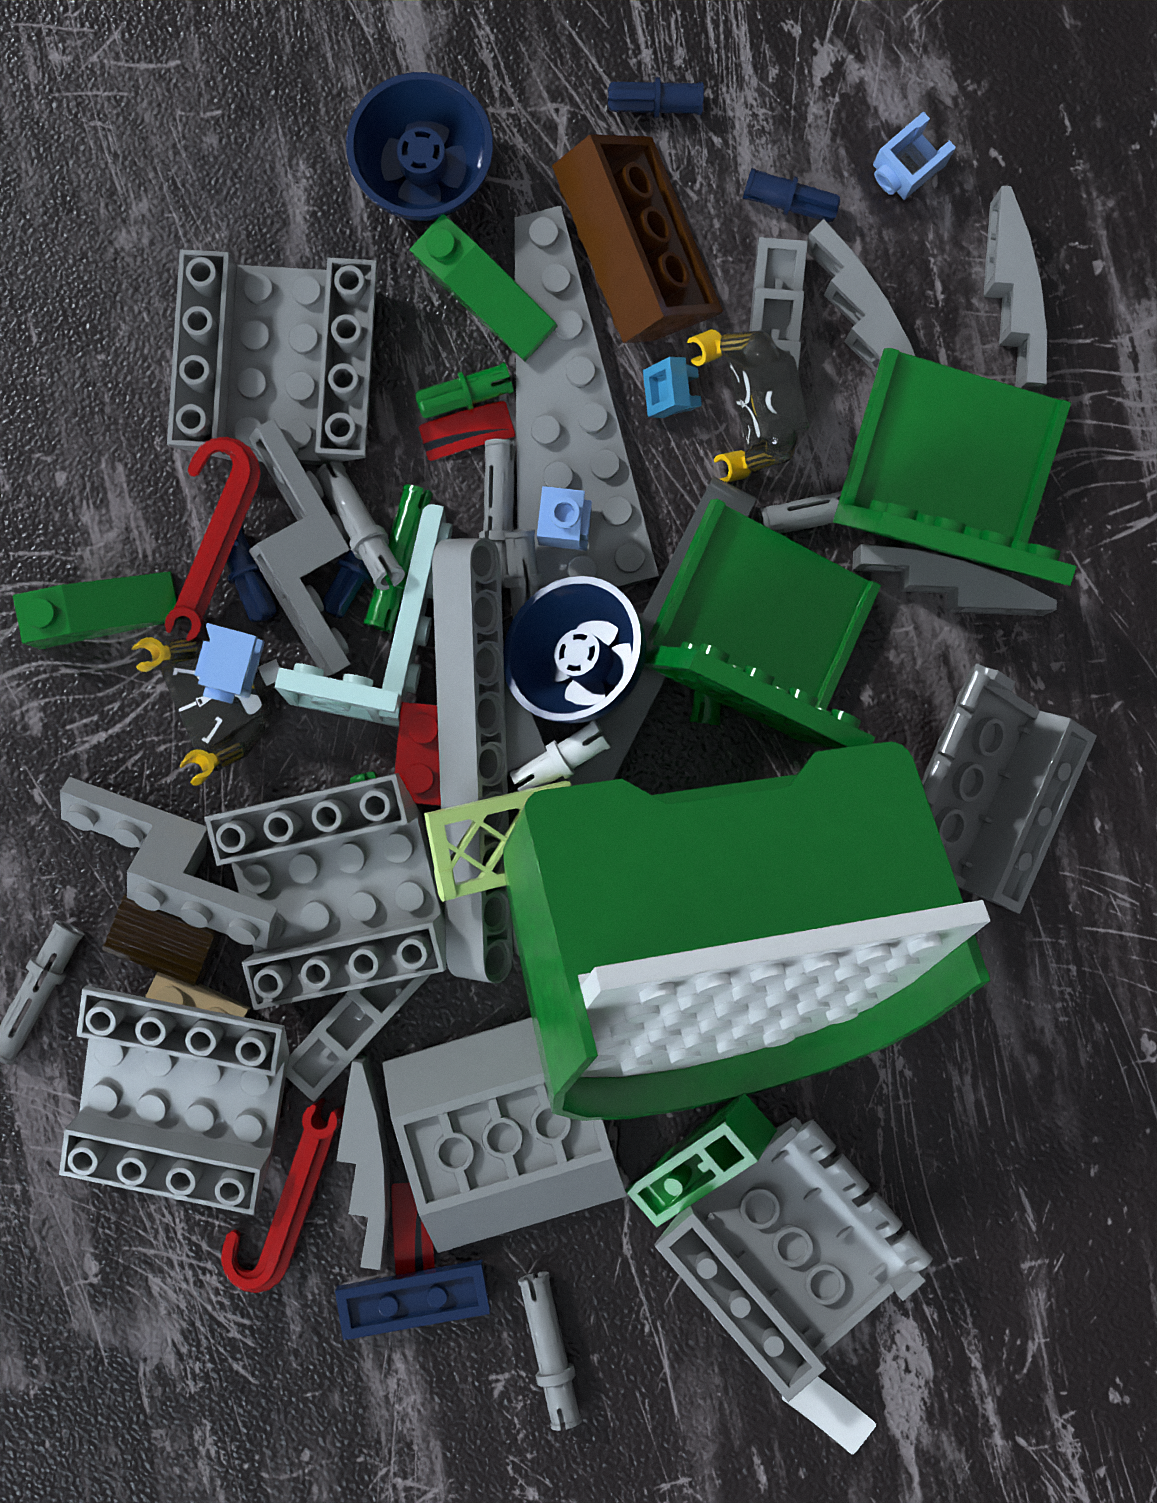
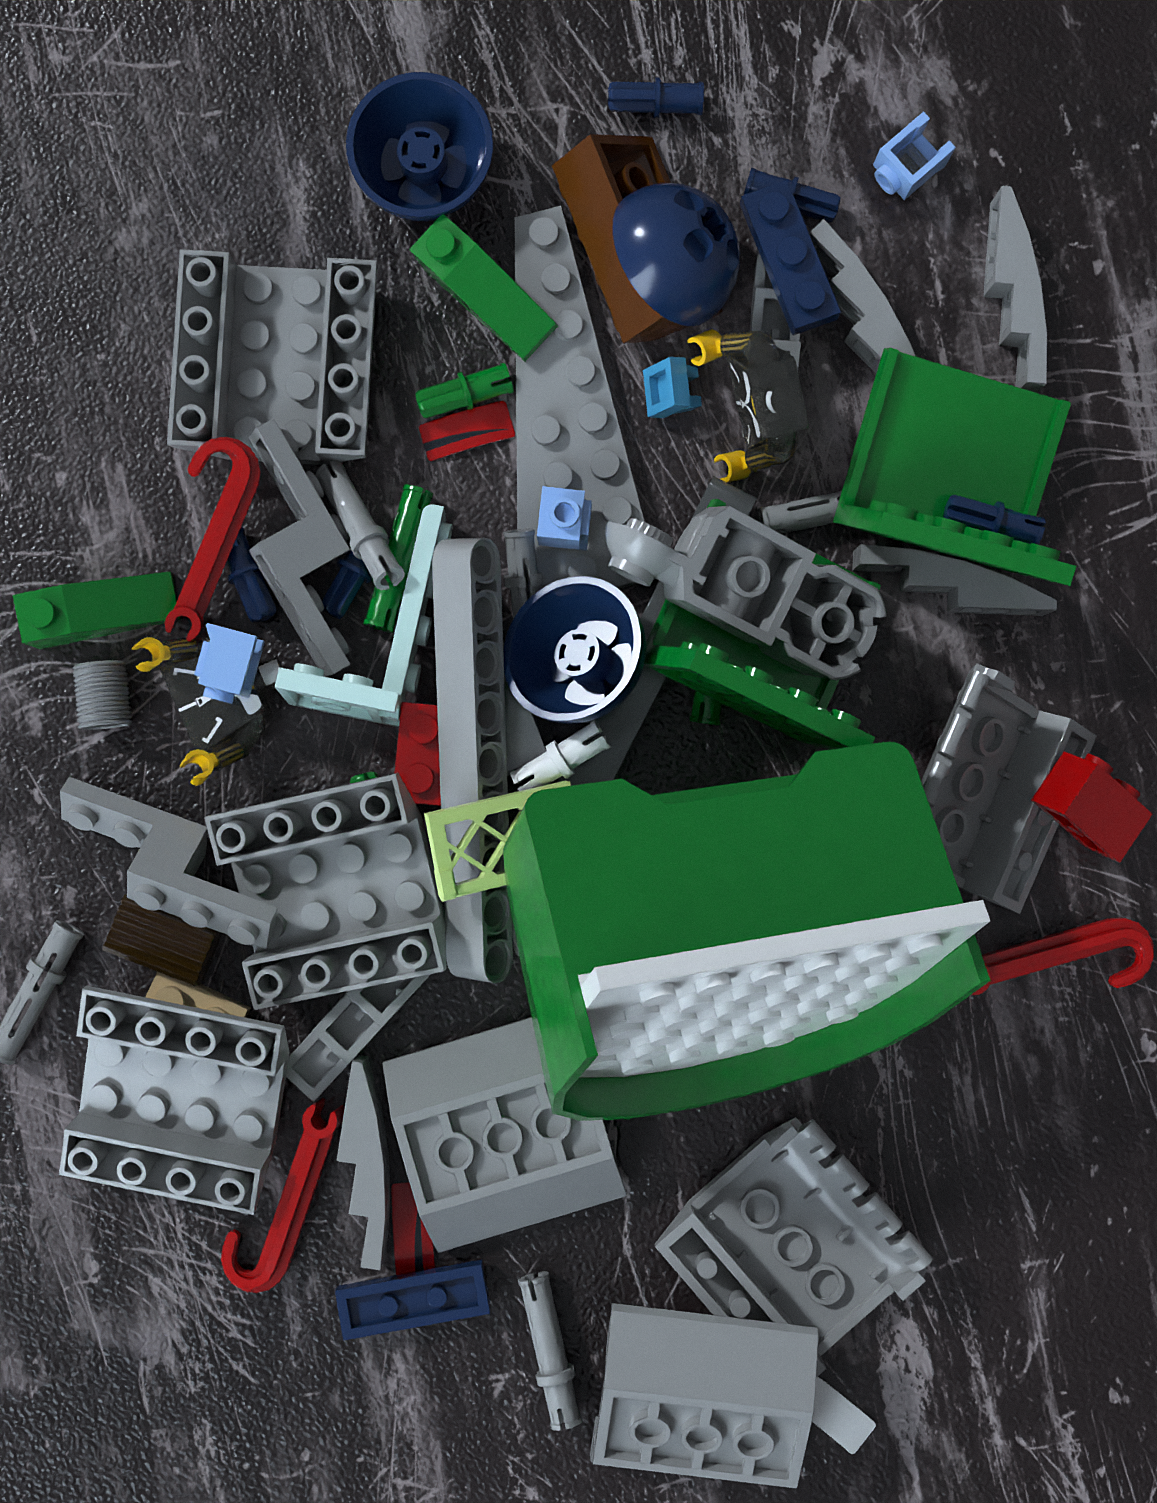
(102, 694): none -> light grey piece
(499, 495): light grey pin -> none
(677, 251): none -> dark blue piece
(703, 1160): green slope -> none
(706, 1396): none -> light grey slope
(755, 588): none -> light grey brick
(789, 257): none -> dark blue plate
(995, 519): none -> dark blue axle
(1071, 946): none -> red piece
(1093, 805): none -> red brick

